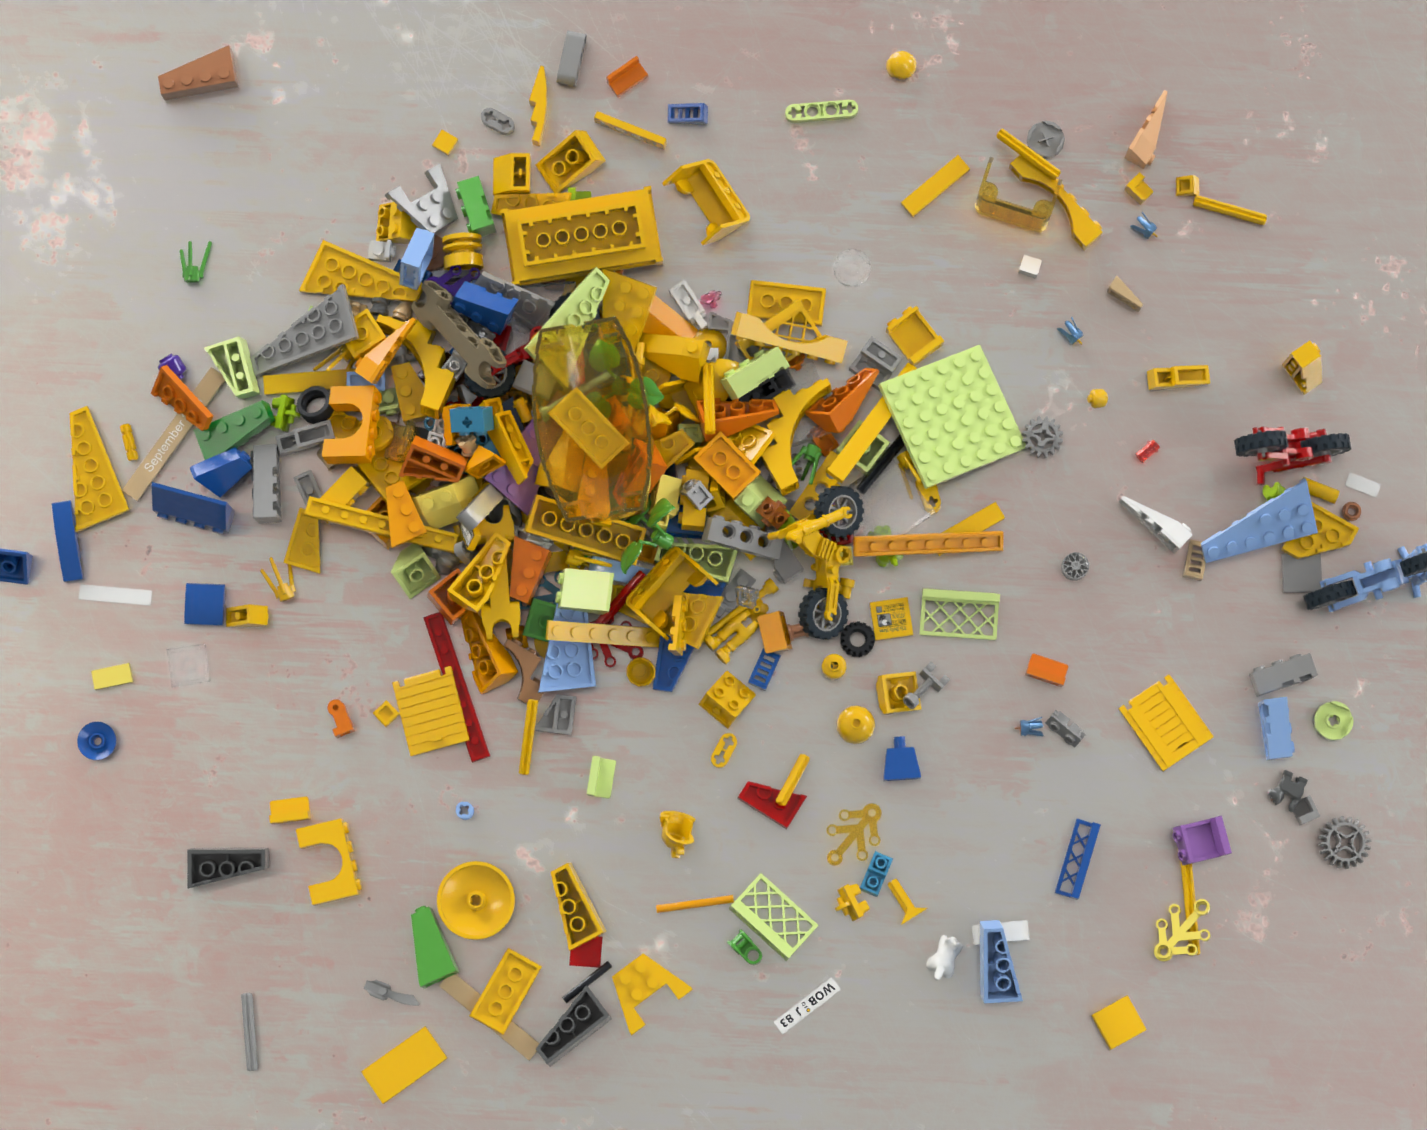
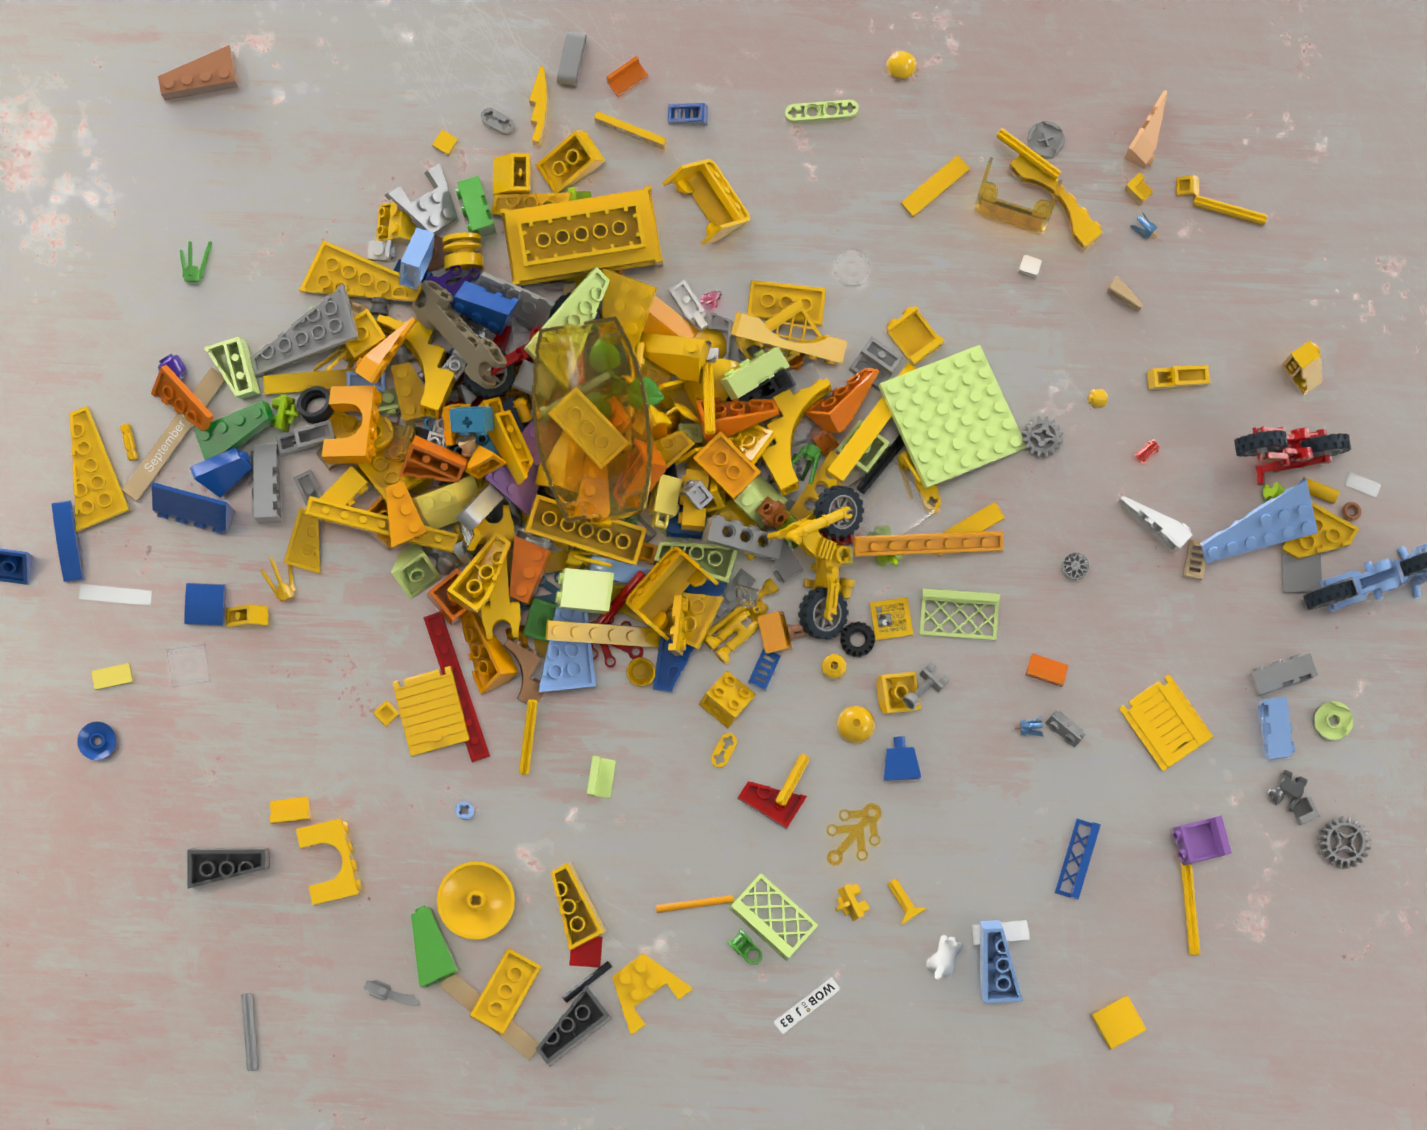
(341, 717): orange leg -> none
(403, 311): tan cone -> none
(404, 1065): yellow tile -> none
(558, 716): light grey wing -> none
(659, 536): bright green plant -> none
(676, 831): yellow helmet -> none
(876, 874): dark azure slope -> none
(1076, 333): flat silver piece -> none
(1180, 932): light yellow plant -> none

